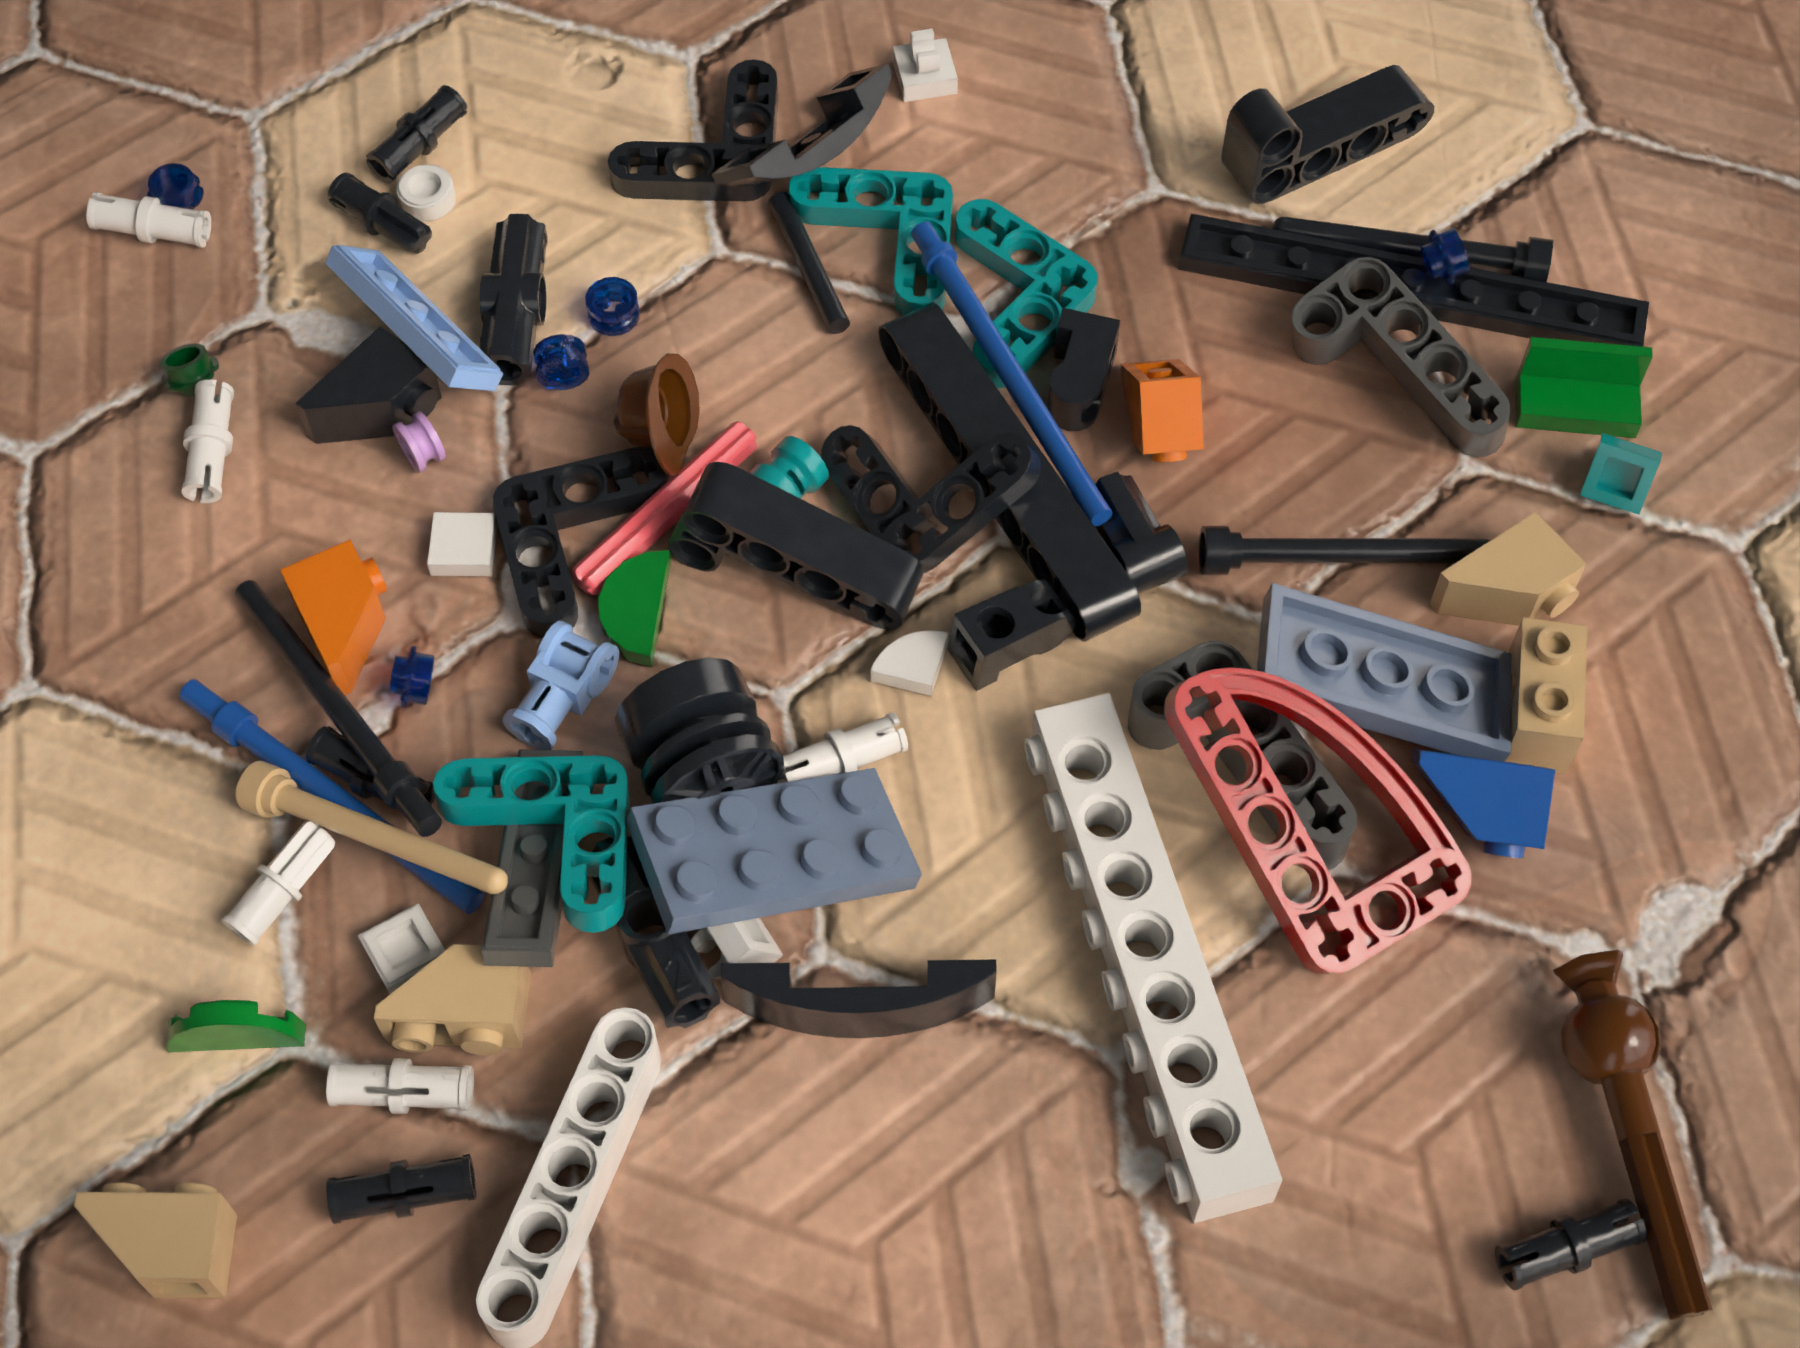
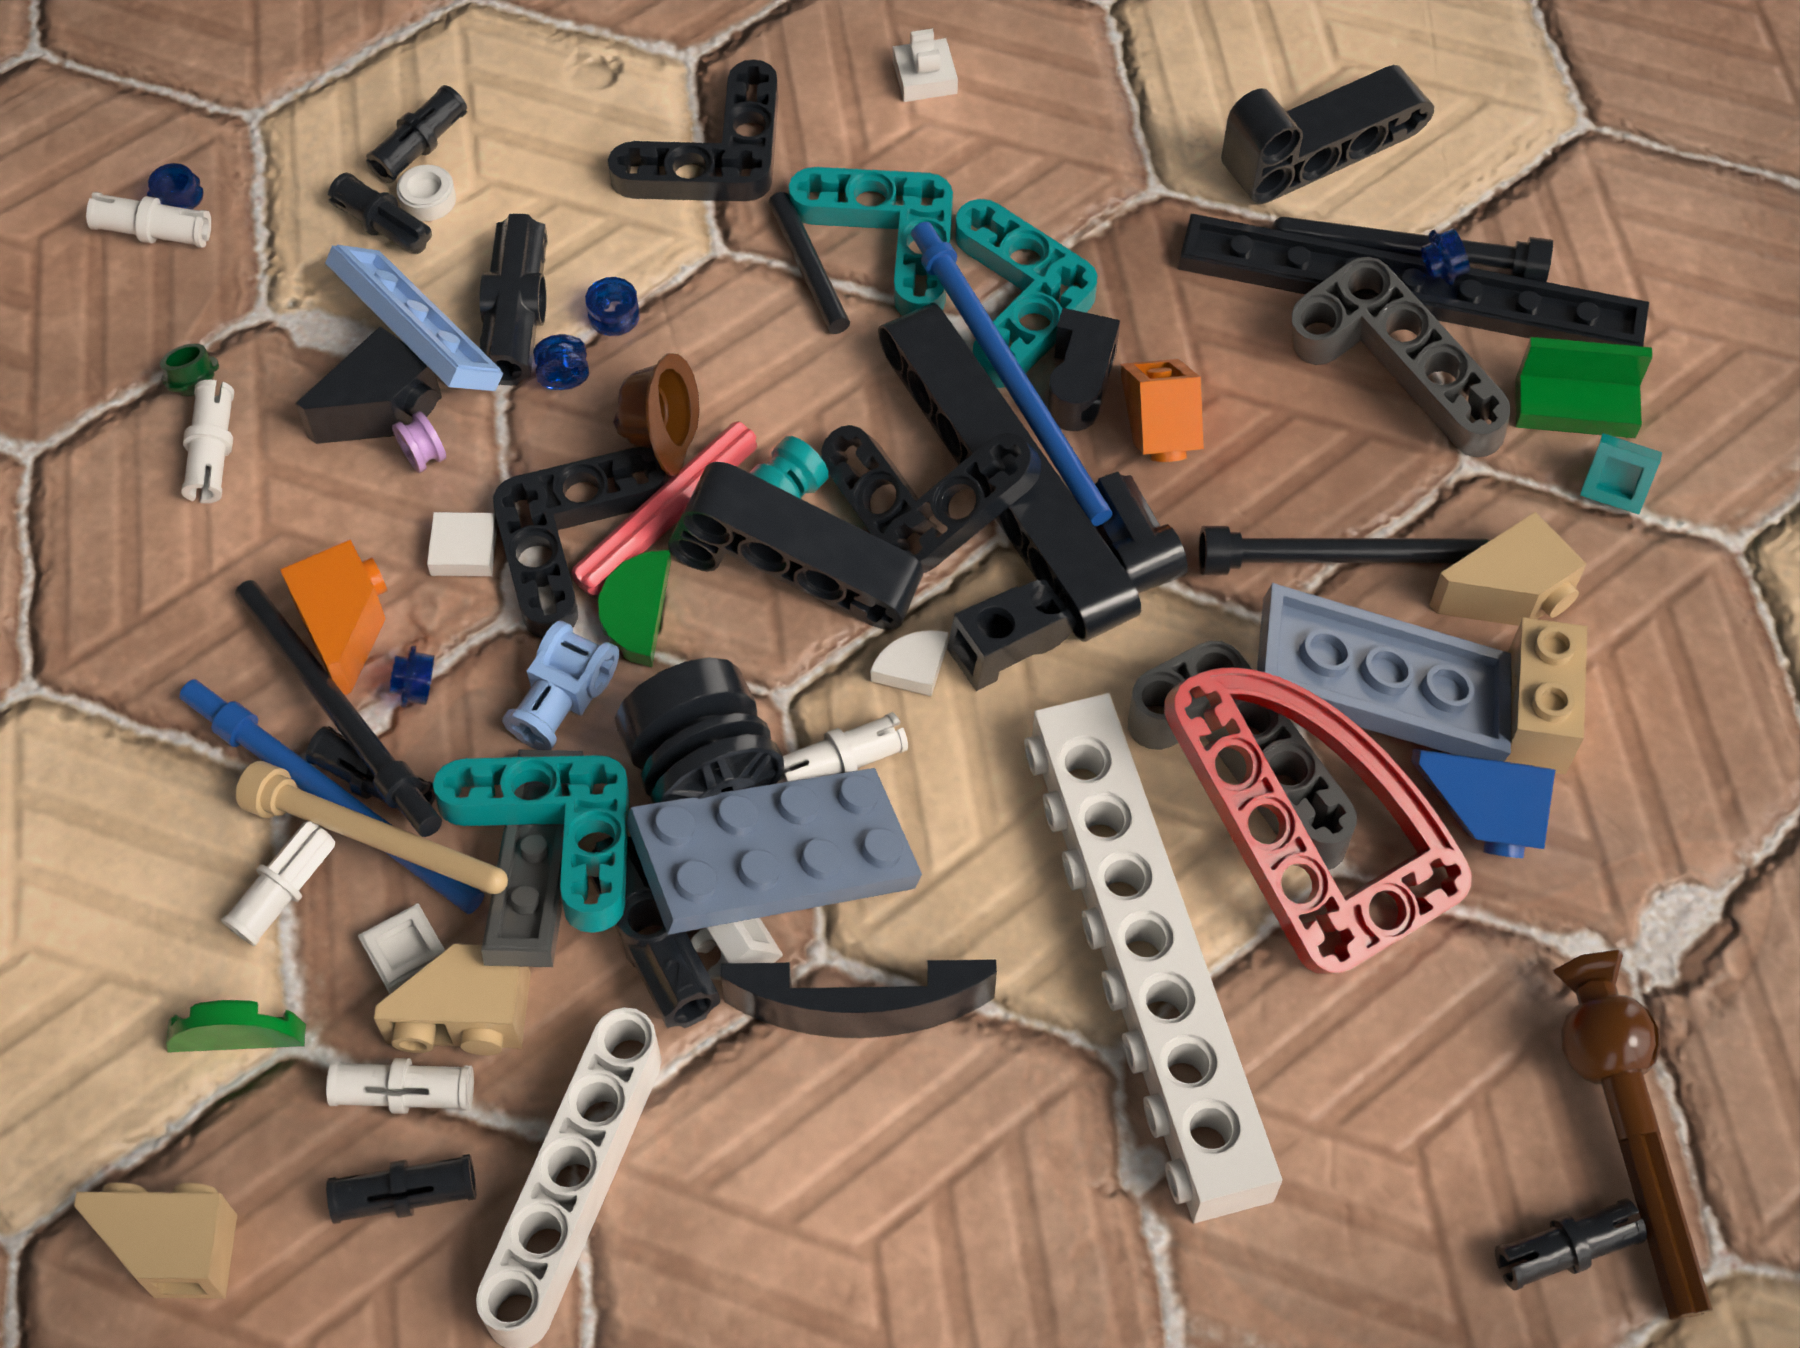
(848, 111): black slope -> none

